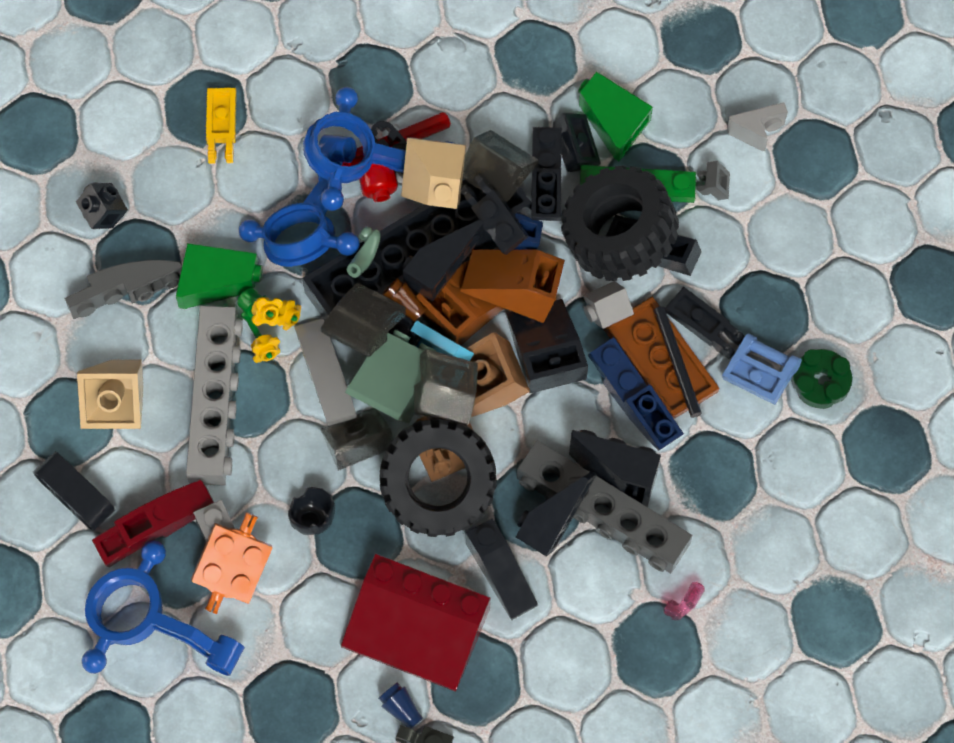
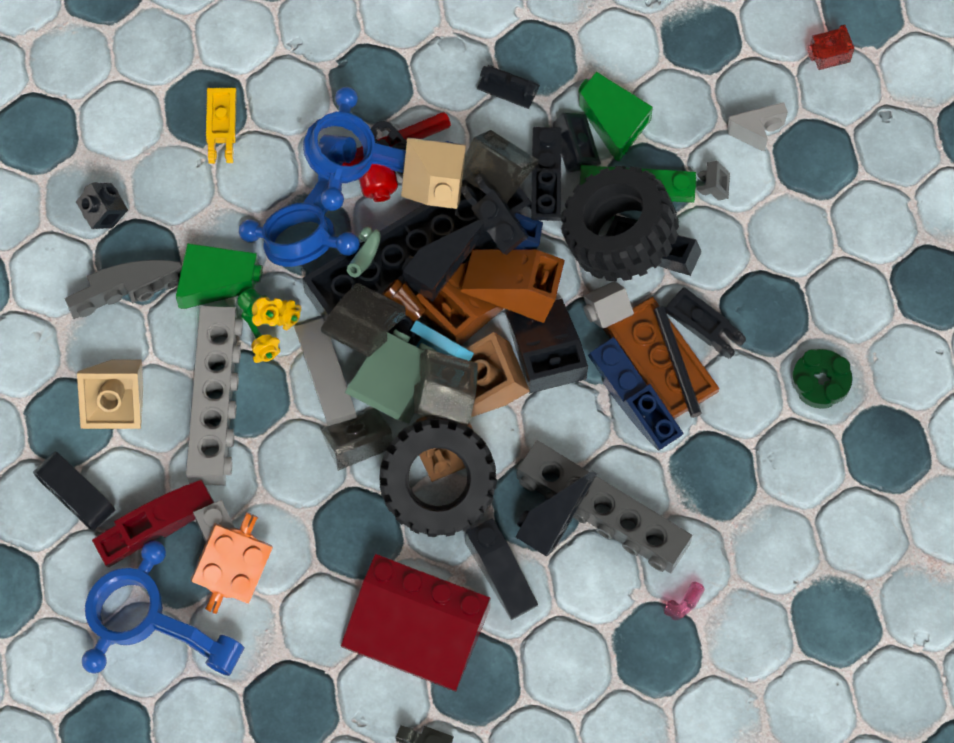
(312, 511): black hair -> none
(400, 705): dark blue cone -> none
(507, 86): none -> black hinge
(618, 464): black slope -> none
(756, 376): medium blue plate -> none
(831, 48): none -> clear red brick

